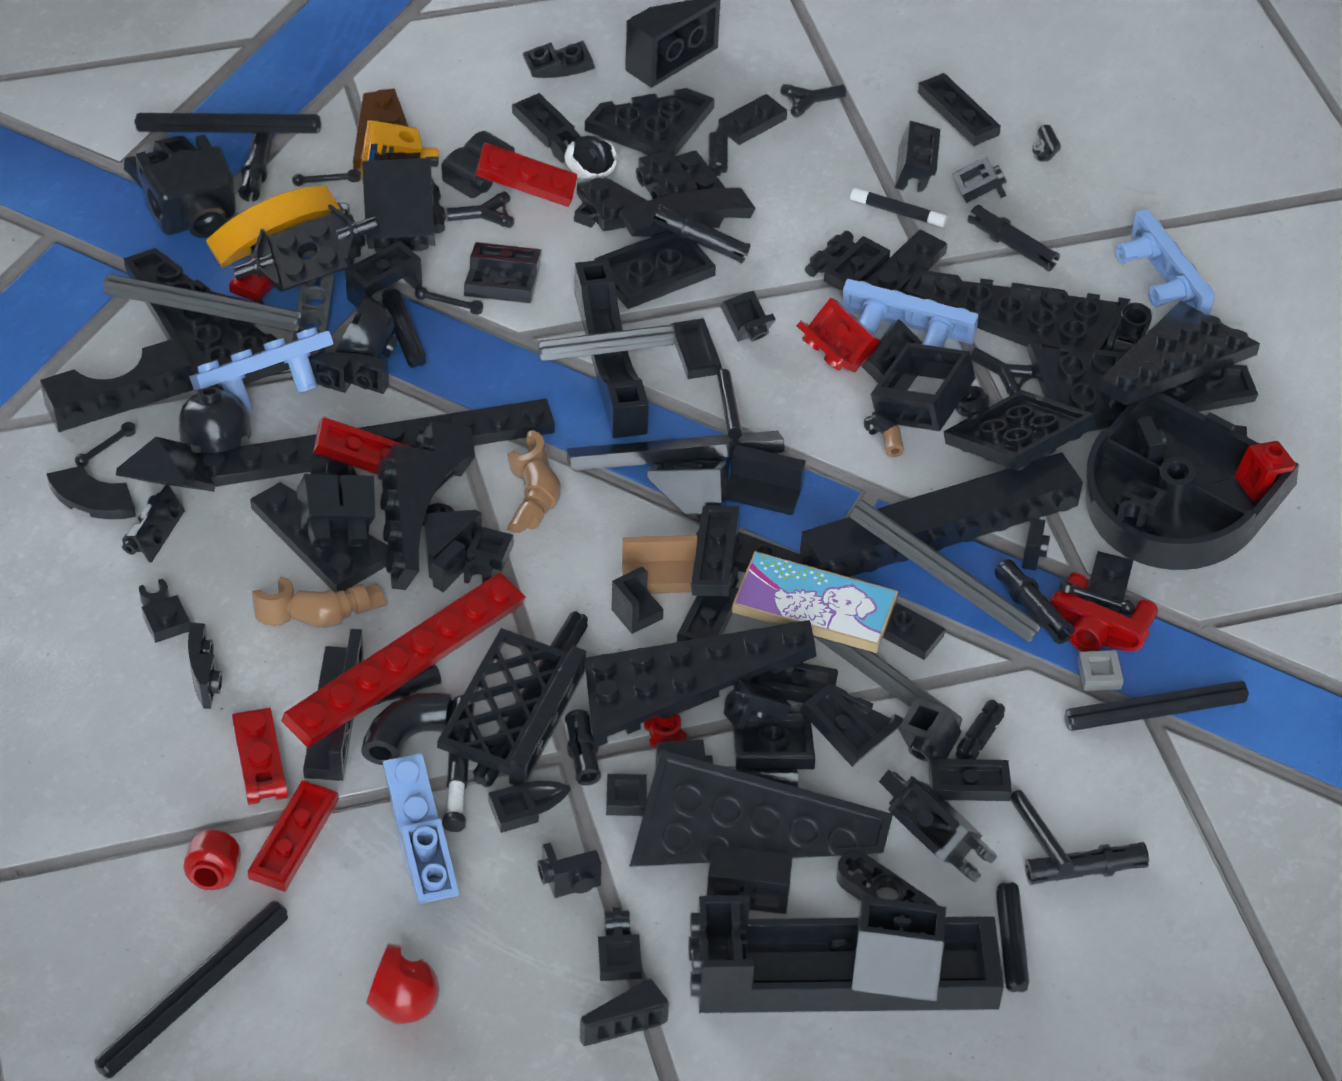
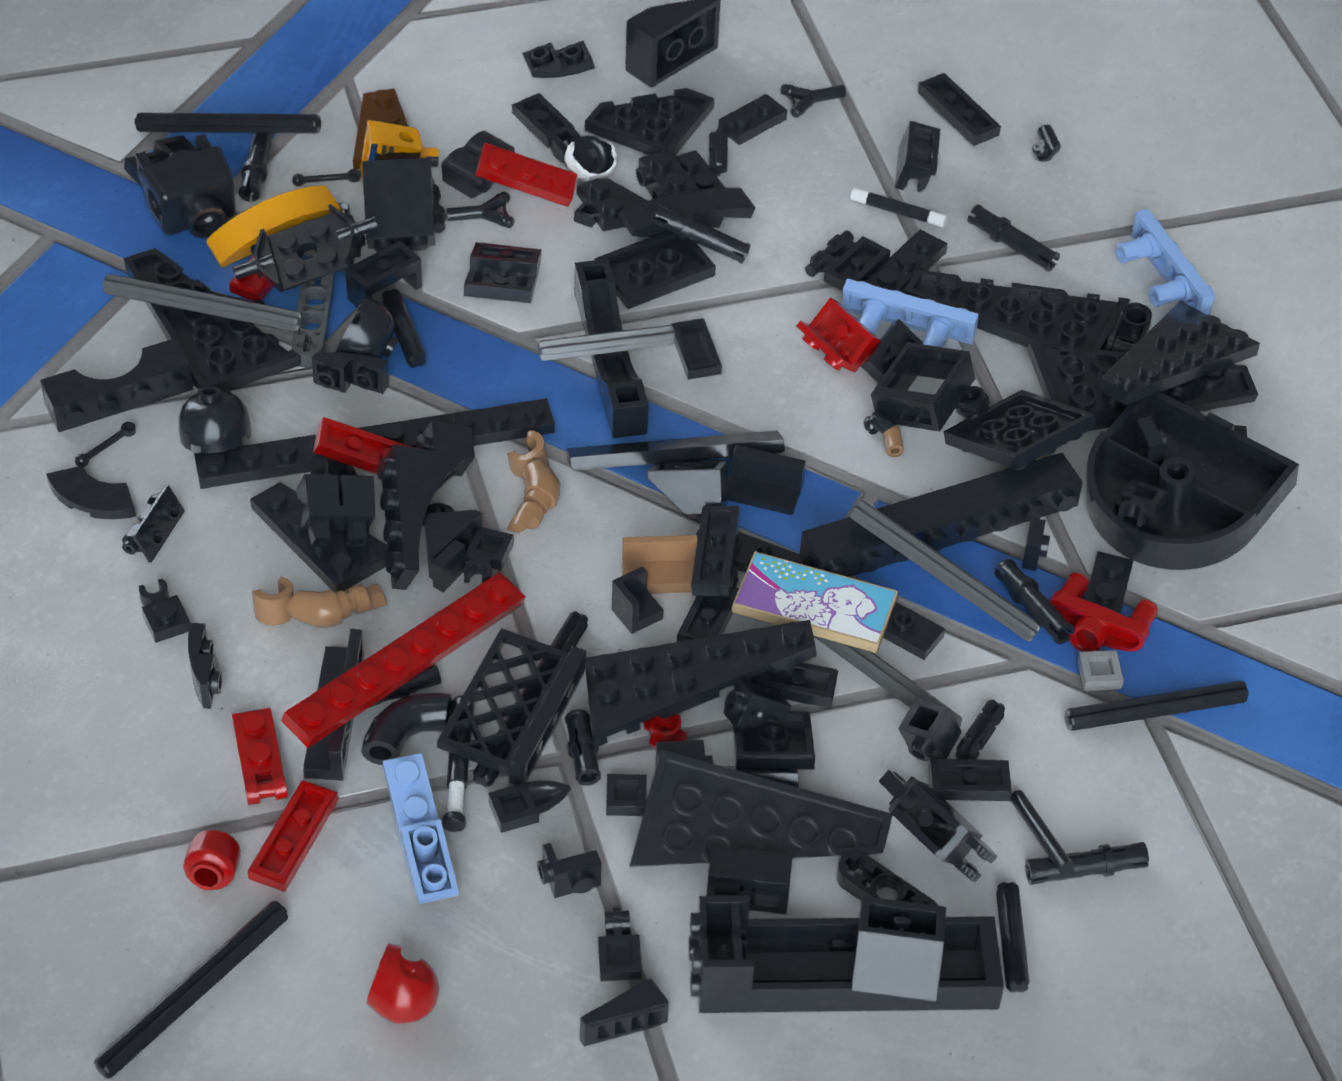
(167, 463): black slope -> none
(276, 351): light blue plate -> none
(475, 307): black hinge -> none
(729, 404): black bar -> none
(747, 317): black bracket -> none
(848, 722): black wing -> none
(979, 179): black bracket -> none
(1005, 371): black piece -> none
(1125, 607): black hinge -> none
(1261, 467): red bracket -> none

